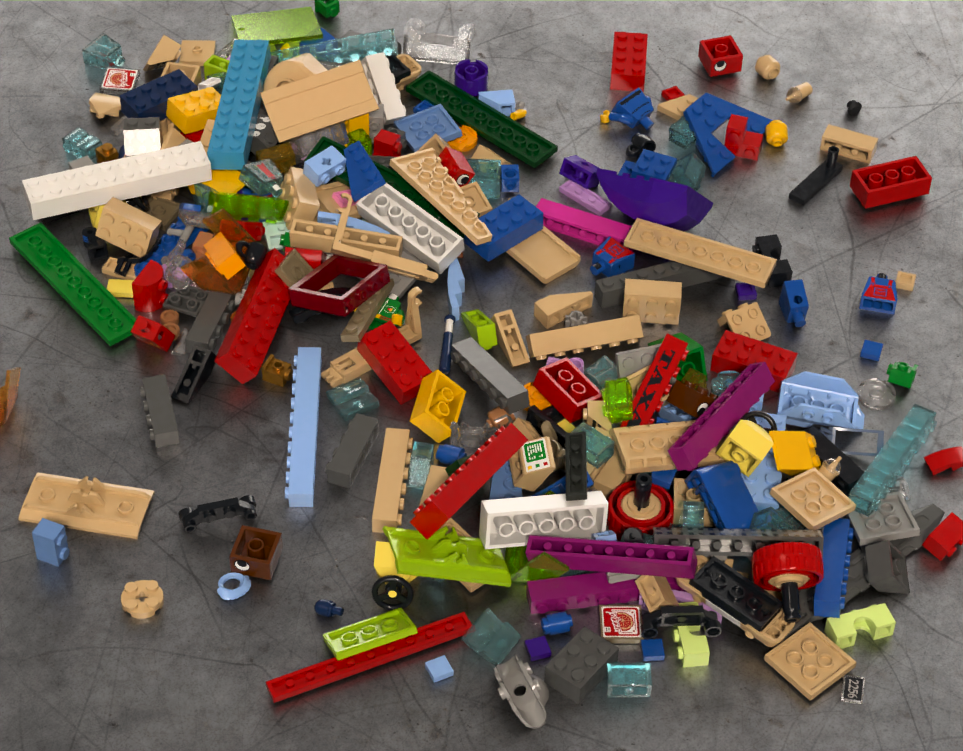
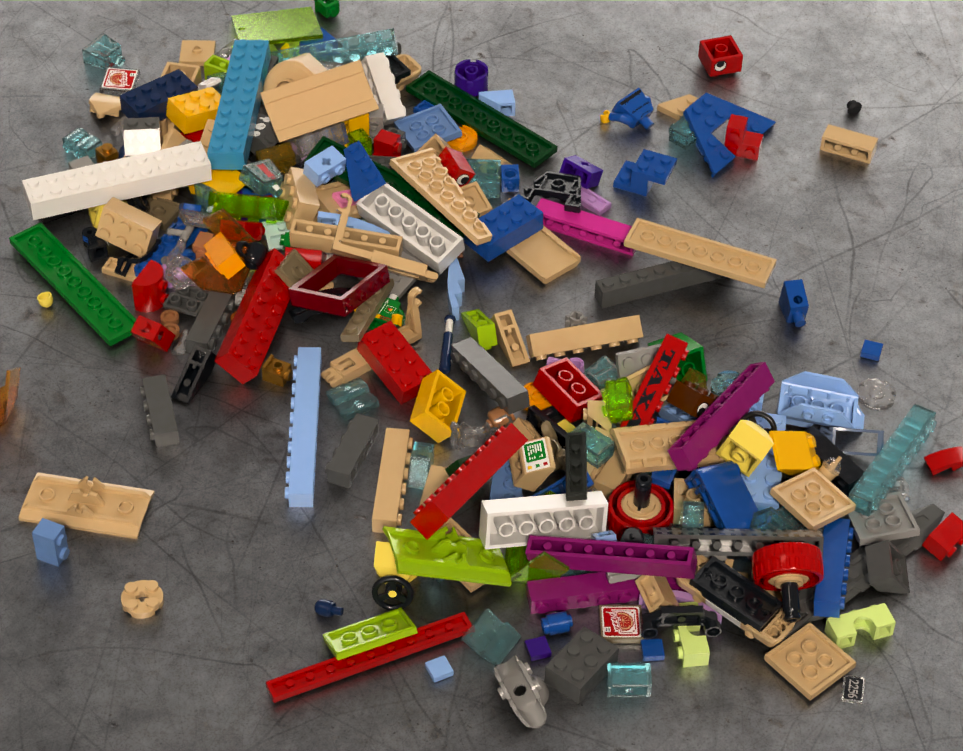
(45, 299): none -> light yellow hinge
(120, 288): light yellow tile -> none
(165, 51): tan slope -> none
(218, 510): black plate -> none
(228, 594): light blue piece -> none
(256, 552): reddish brown brick -> none
(437, 47): clear windscreen -> none
(449, 454): blue brick -> none
(520, 111): yellow arm -> none
(553, 308): tan slope -> none
(557, 186): none -> black wing
(612, 258): blue torso -> none
(628, 61): red brick -> none
(639, 142): black piece -> none
(652, 300): tan brick -> none
(655, 199): dark purple windscreen -> none
(672, 93): red tile -> none
(688, 171): clear light blue slope -> none
(738, 352): red brick -> none
(745, 291): dark purple tile -> none
(746, 321): tan bracket -> none
(767, 67): tan head -> none
(771, 247): black arch -> none
(776, 133): yellow head -> none
(799, 92): piece -> none
(818, 178): black piece -> none
(879, 295): blue torso -> none
(890, 182): red brick -> none
(902, 374): green brick -> none
(905, 280): tan tile -> none

